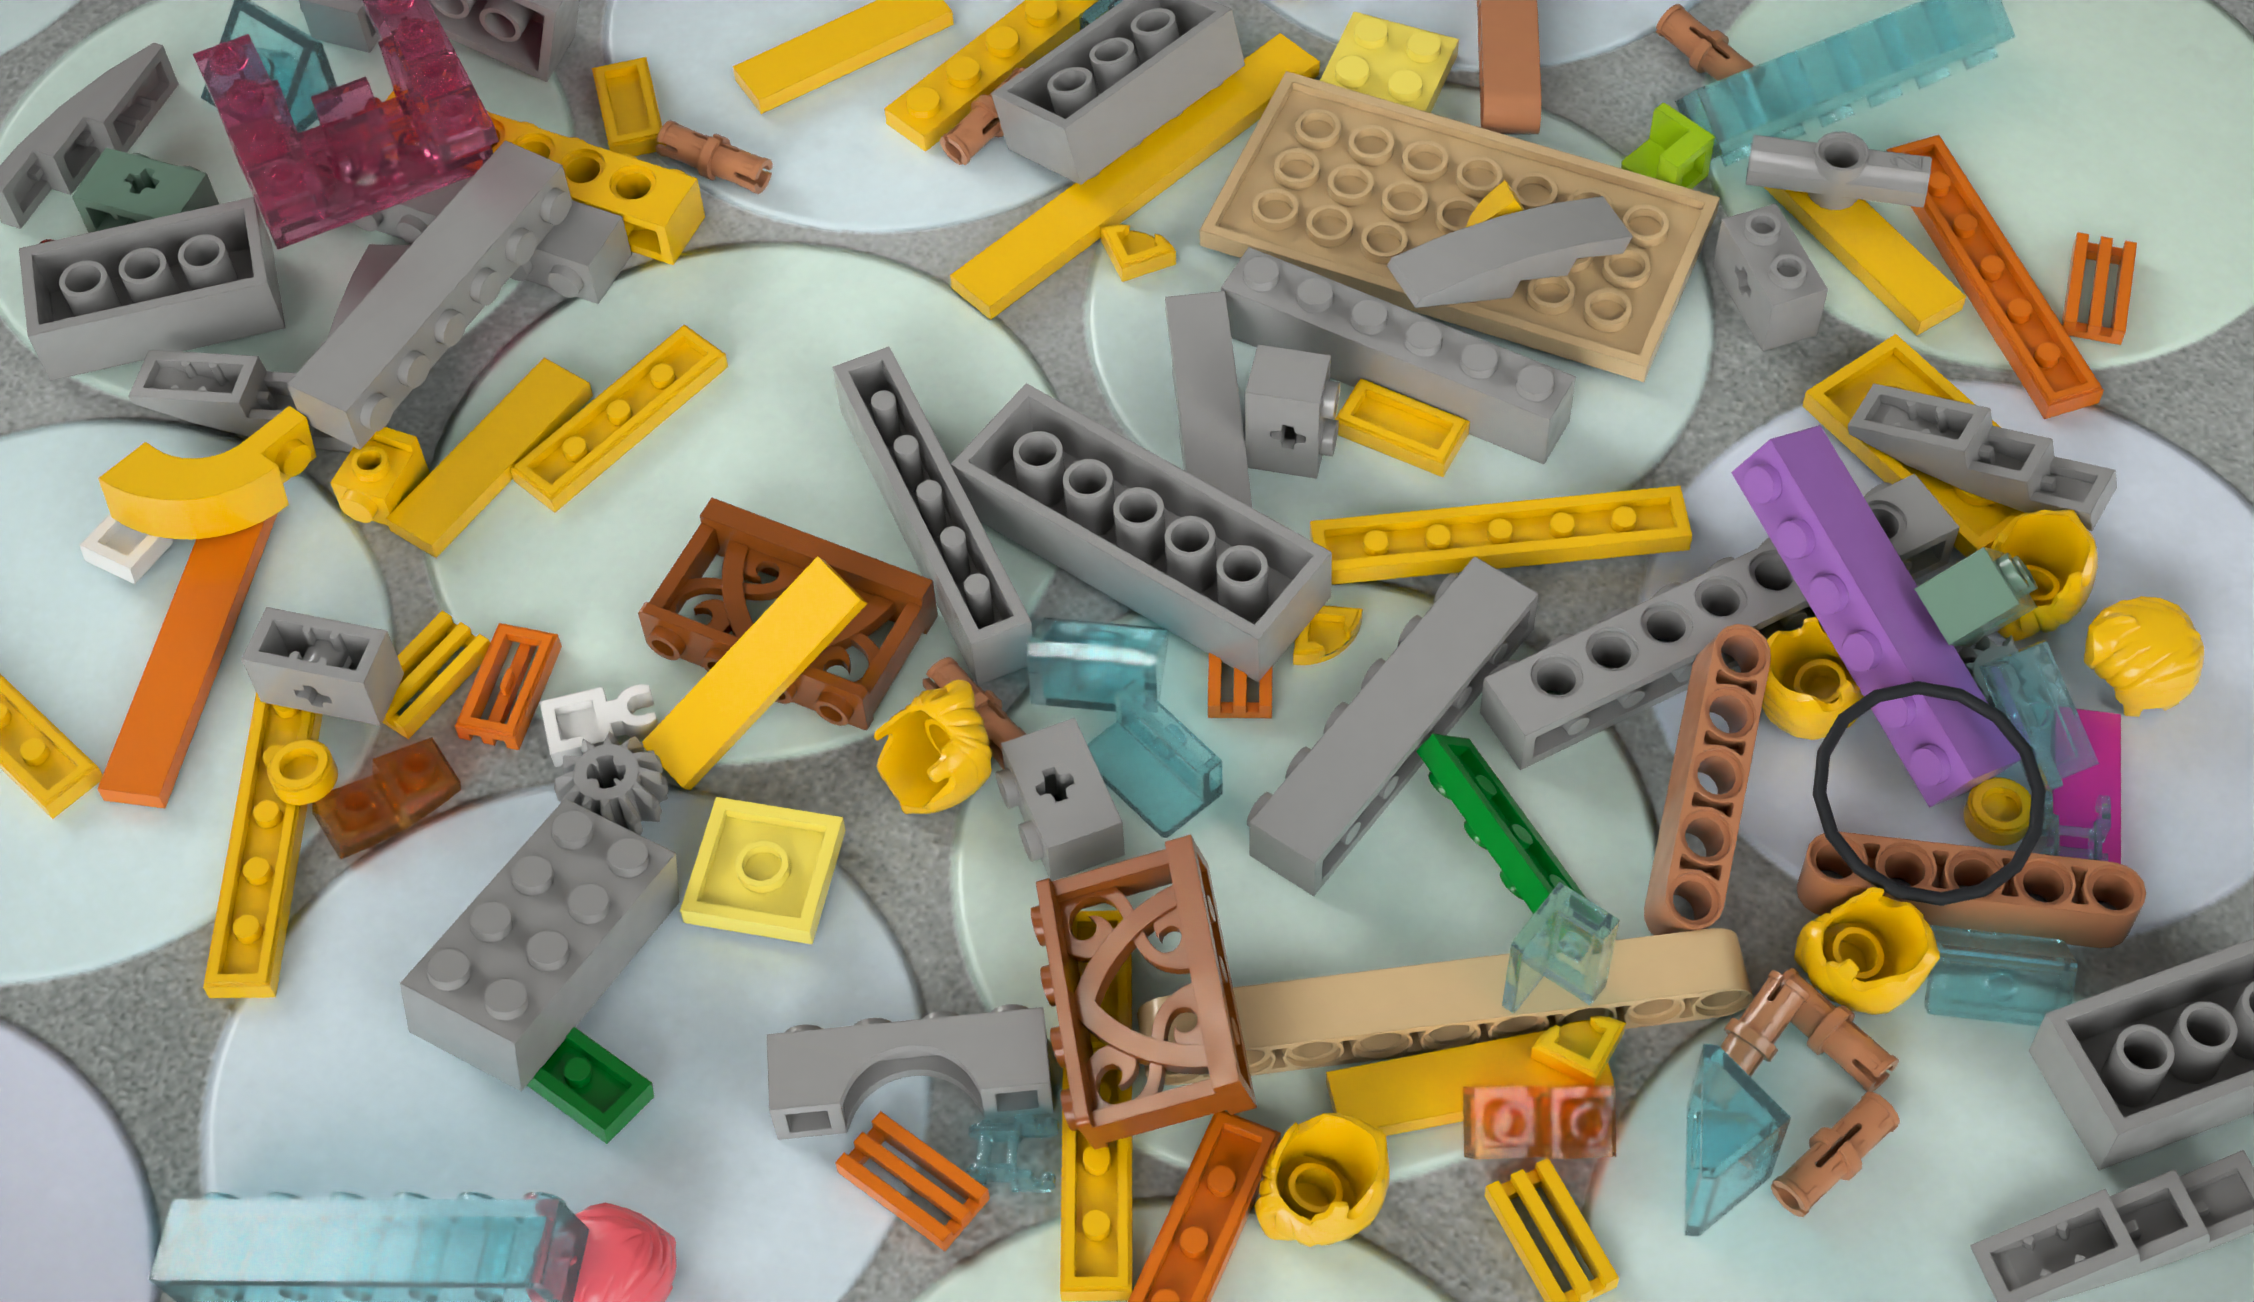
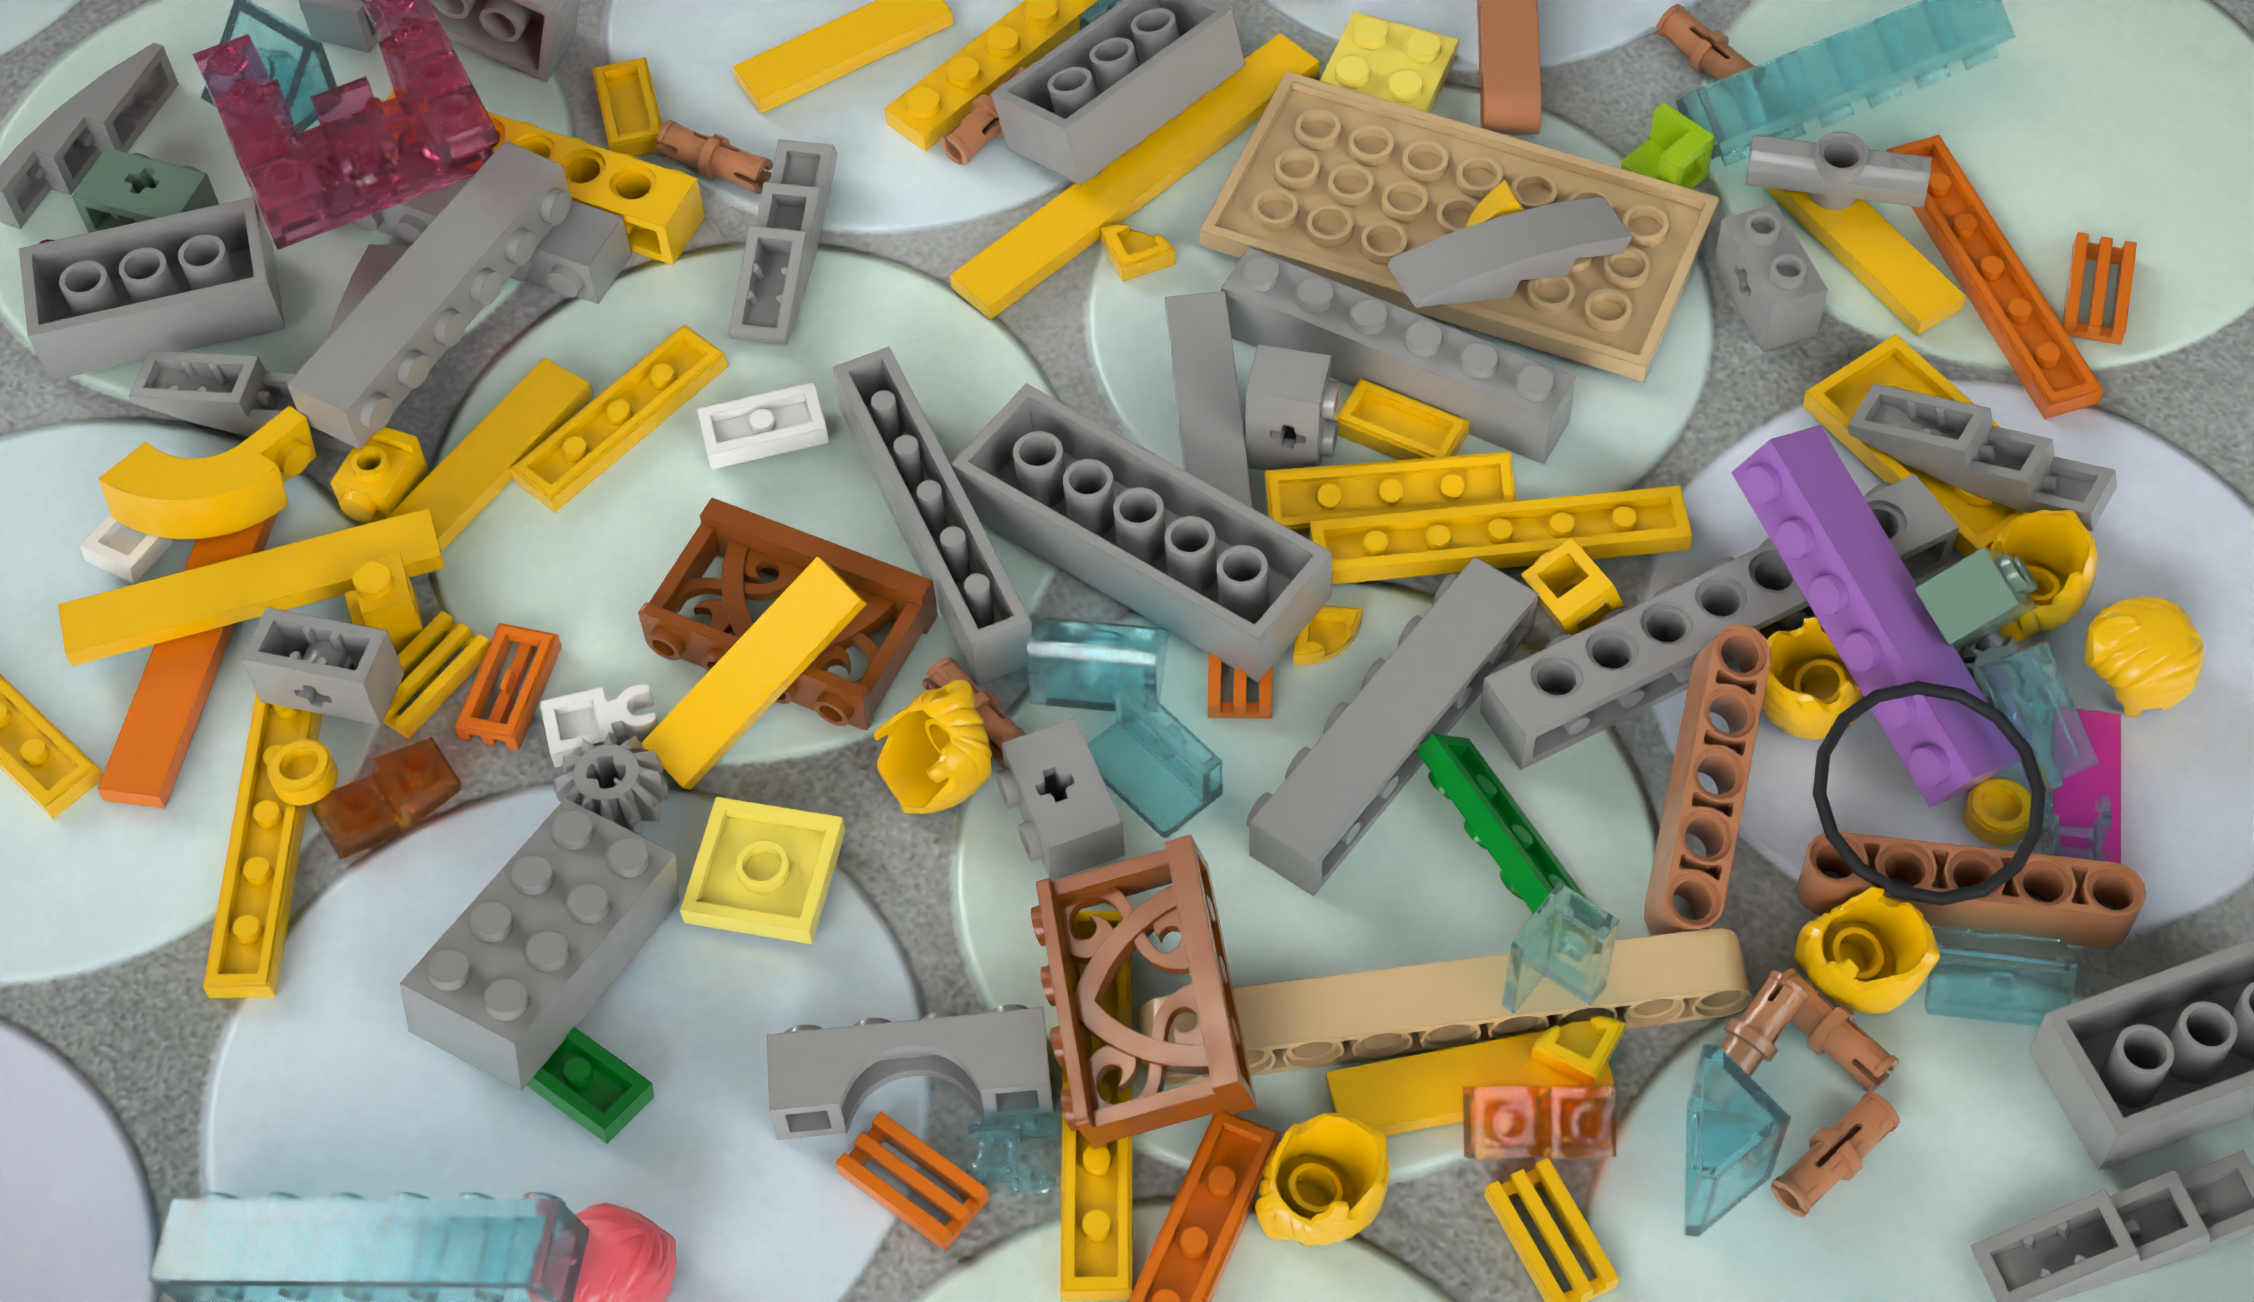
(241, 587): none -> yellow tile
(385, 599): none -> yellow brick
(762, 425): none -> white plate
(783, 242): none -> light grey slope
(1386, 487): none -> yellow tile
(1571, 588): none -> yellow brick

